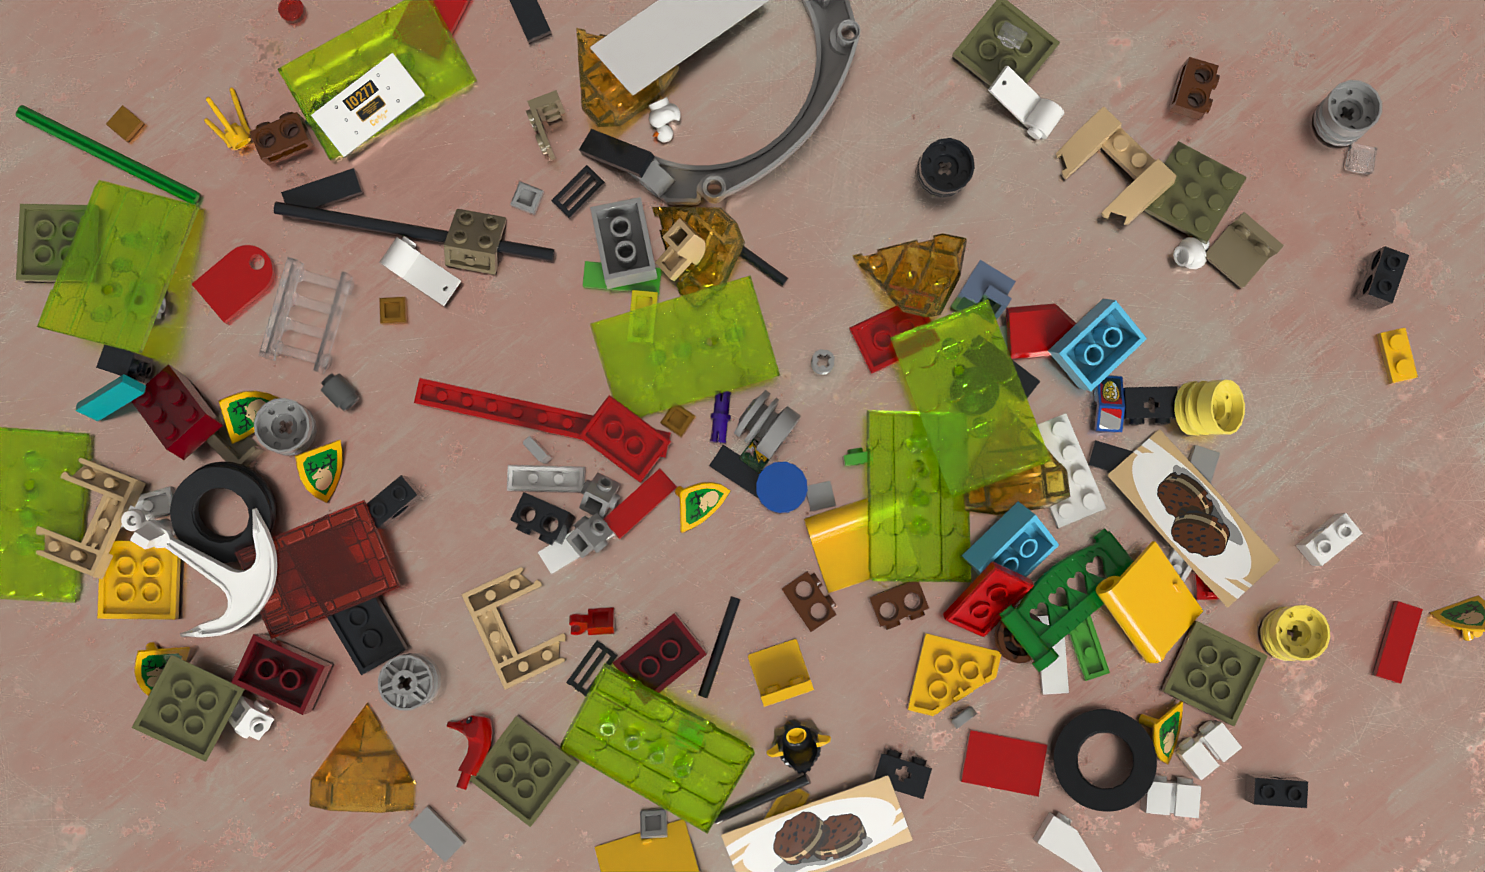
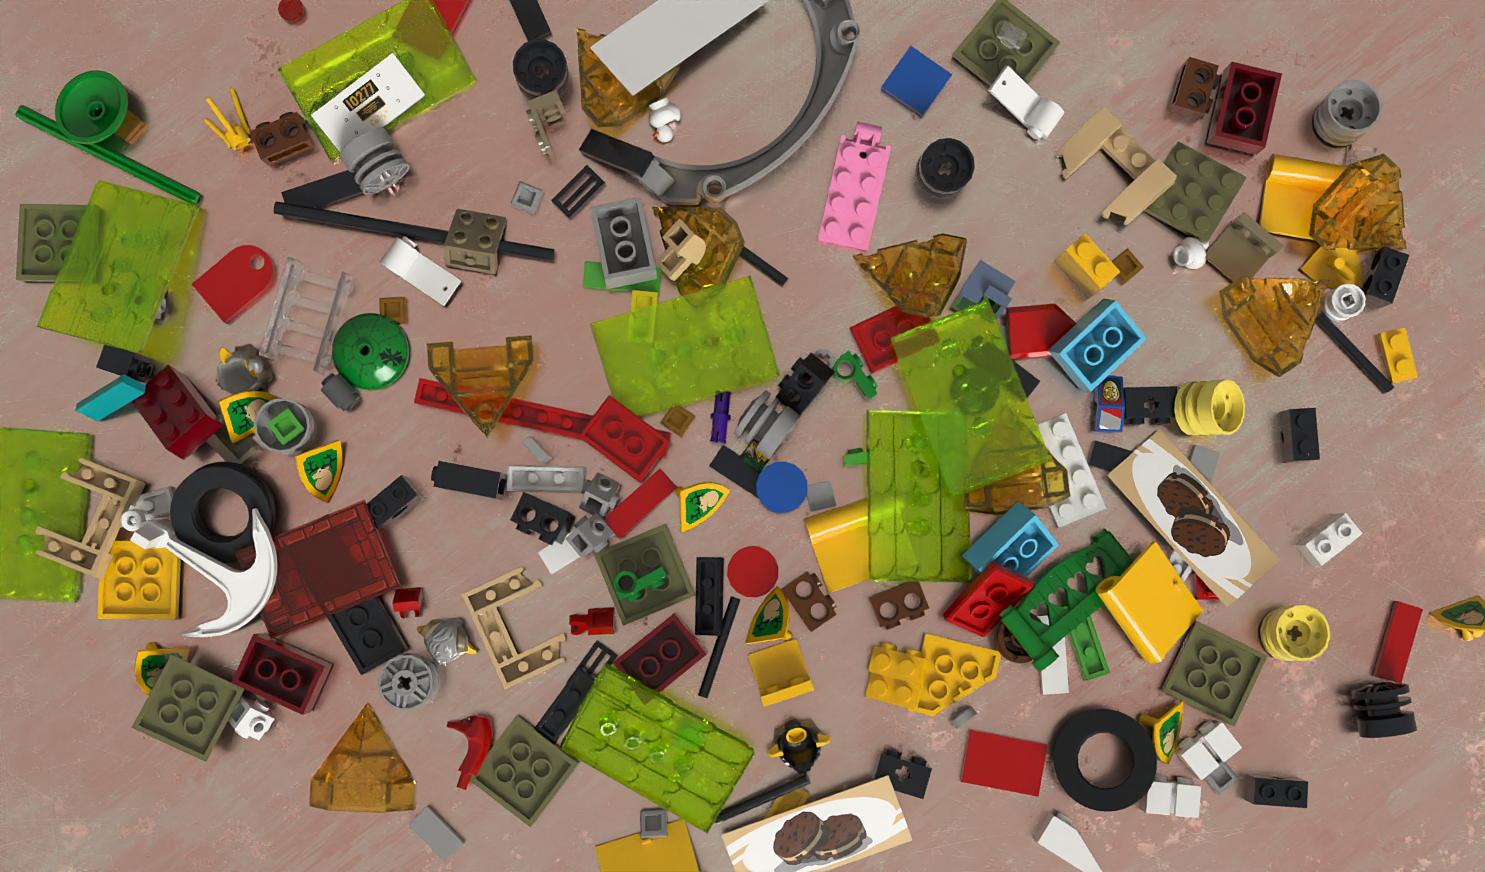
(83, 101): none -> green dish
(241, 370): none -> light grey hair
(286, 426): none -> bright green plate
(374, 161): none -> light grey wheel
(386, 356): none -> green dish
(408, 600): none -> red tile
(446, 640): none -> light grey hair
(469, 480): none -> black brick
(482, 377): none -> clear yellow wedge
(530, 60): none -> black wheel
(566, 705): none -> black tile
(642, 556): none -> olive plate
(652, 580): none -> green plate
(709, 596): none -> black tile
(752, 571): none -> red tile
(771, 619): none -> shield
(801, 388): none -> black brick
(855, 189): none -> bright pink hinge
(865, 383): none -> green plate
(896, 676): none -> yellow plate
(916, 81): none -> blue tile
(1087, 266): none -> yellow brick
(1127, 265): none -> pearl gold tile
(1221, 778): none -> light grey tile
(1244, 108): none -> dark red brick
(1273, 318): none -> clear yellow wedge
(1290, 192): none -> yellow door
(1300, 435): none -> black brick
(1337, 265): none -> yellow shield
(1343, 302): none -> white wheel
(1354, 352): none -> black bar
(1361, 208): none -> clear yellow wedge
(1384, 710): none -> black wheel

